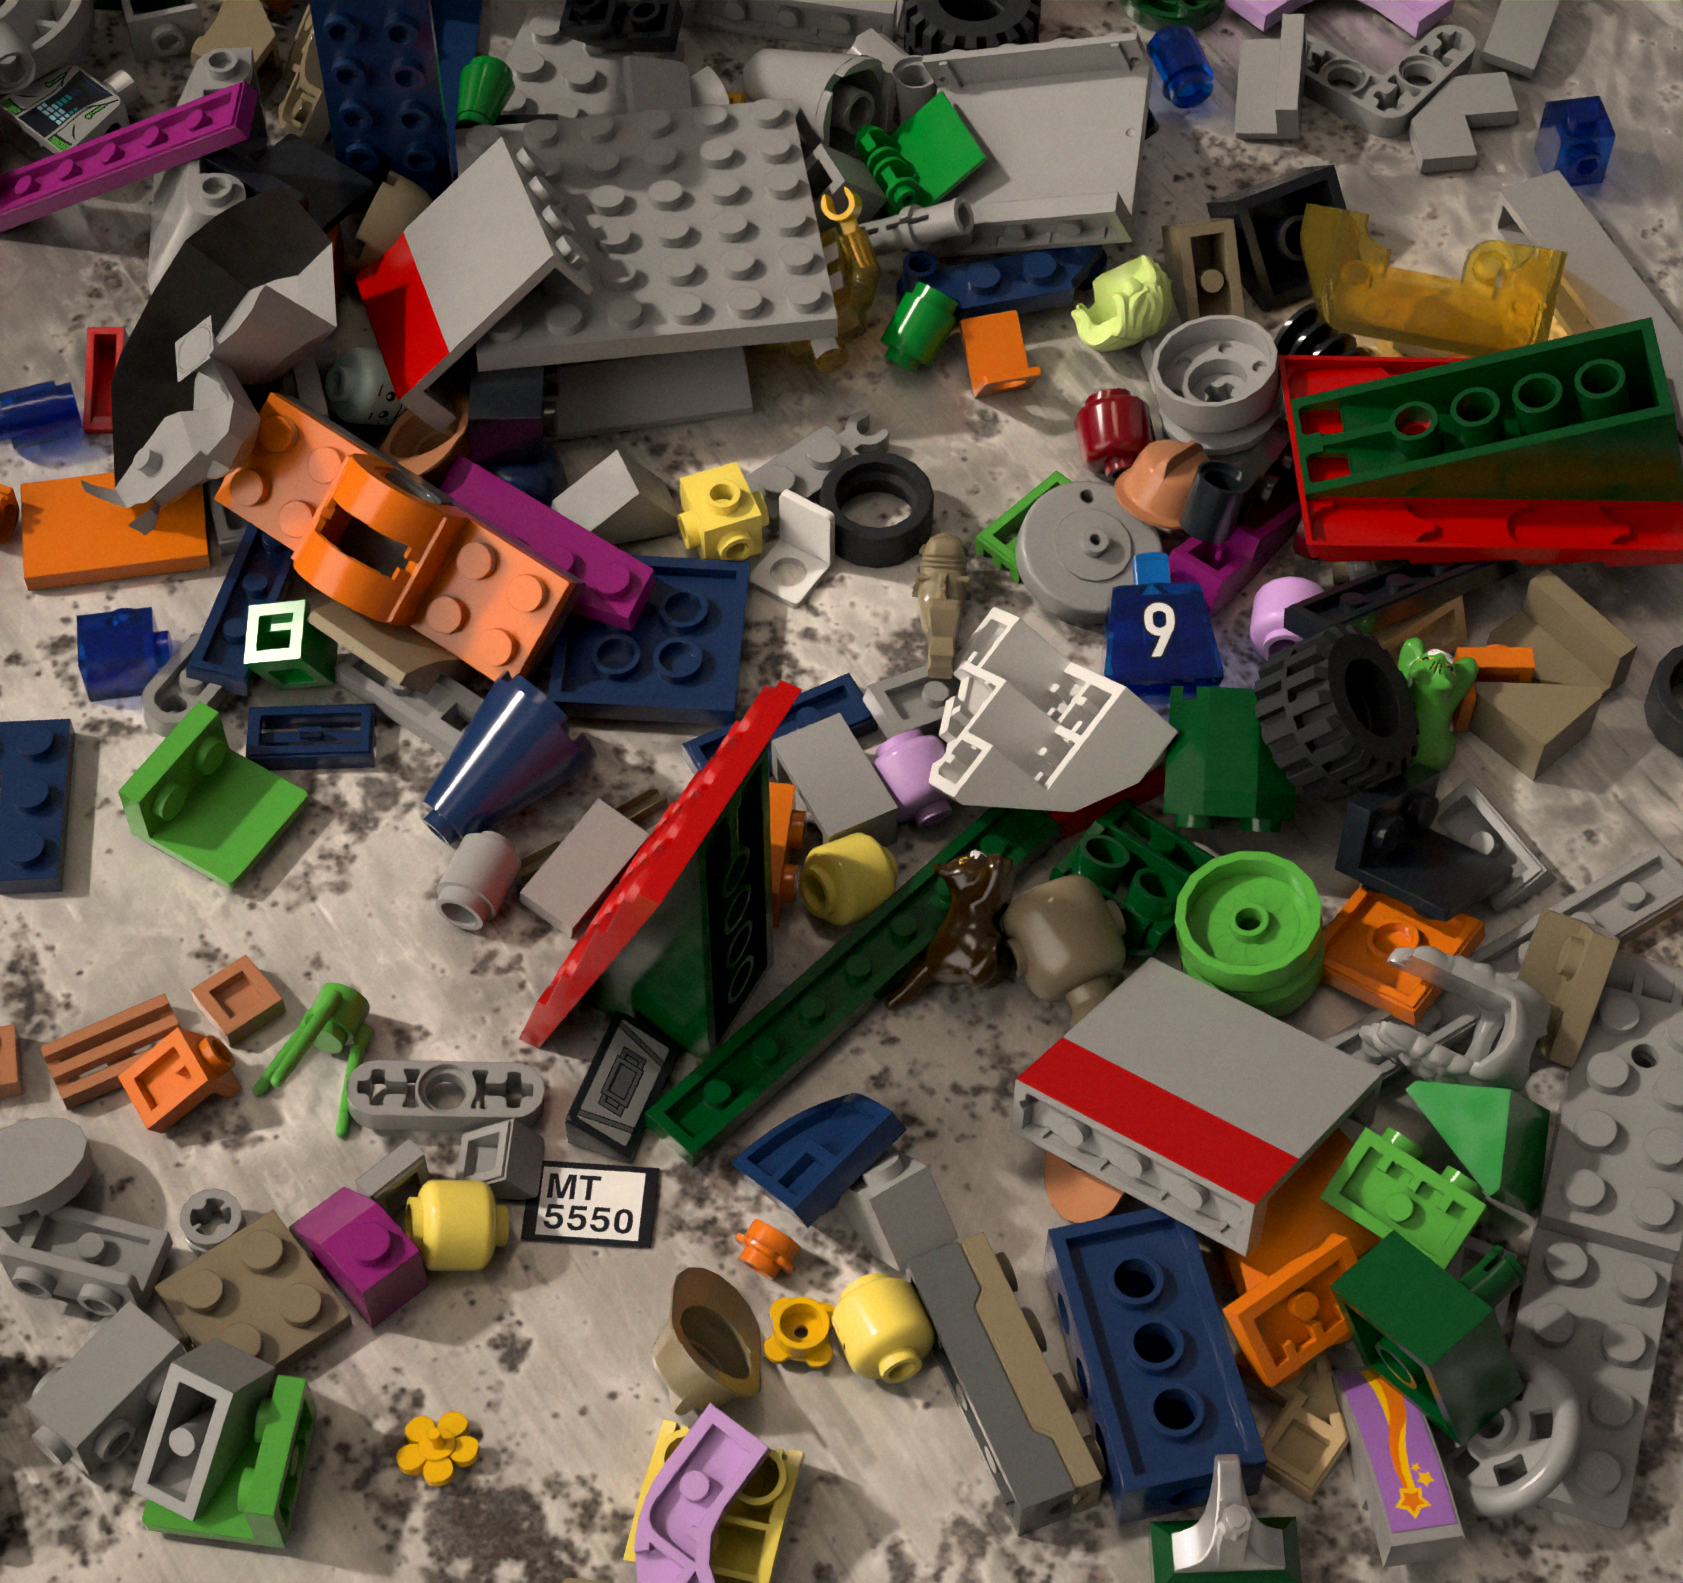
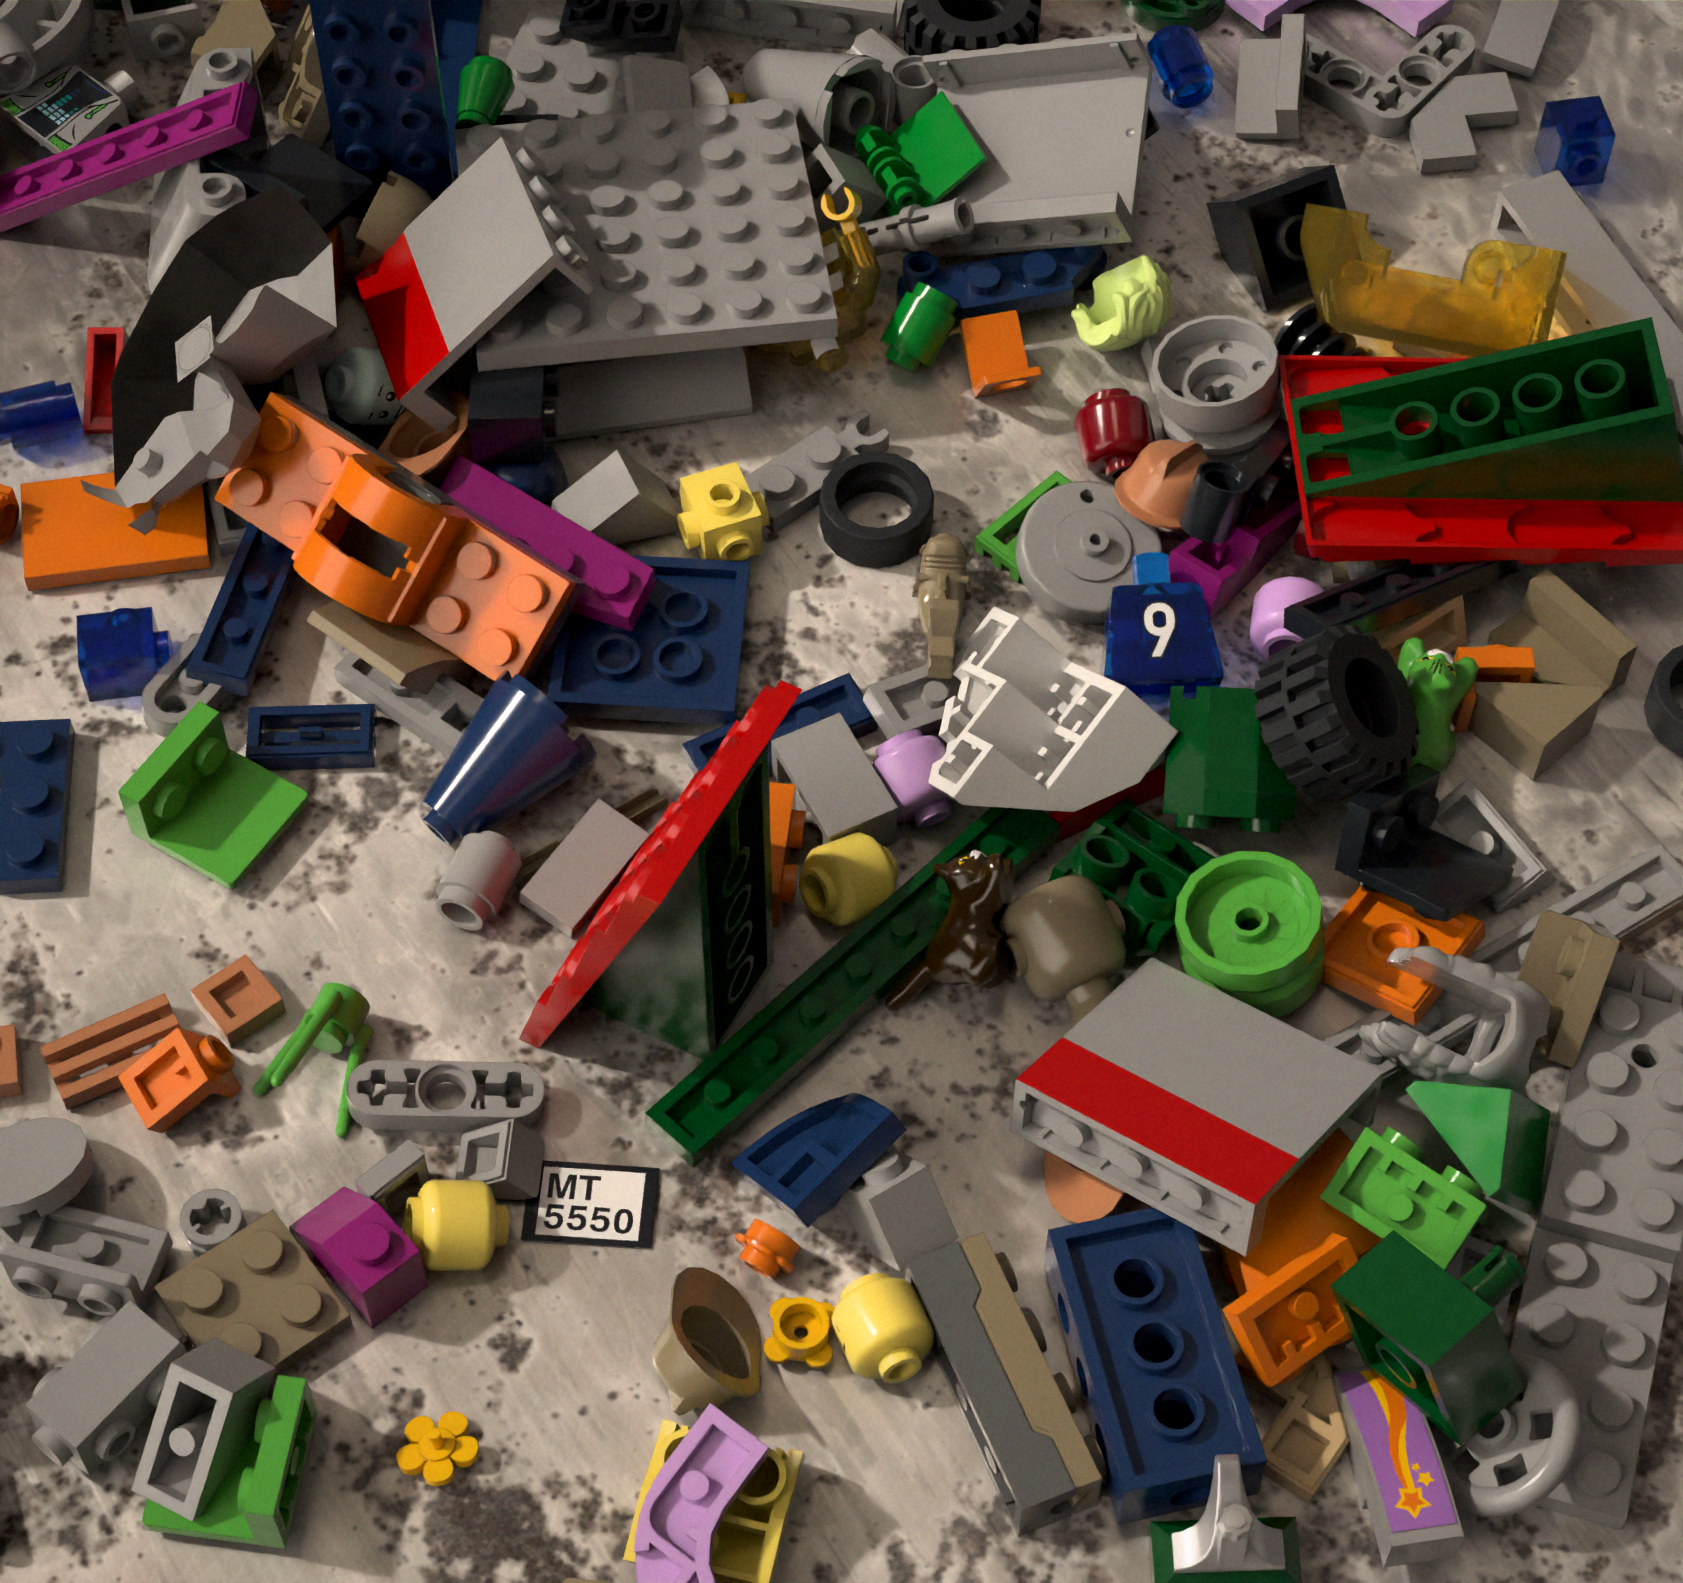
(287, 647): green brick -> none
(620, 1087): slope -> none
(805, 540): white bracket -> none
(1203, 268): dark tan slope -> none

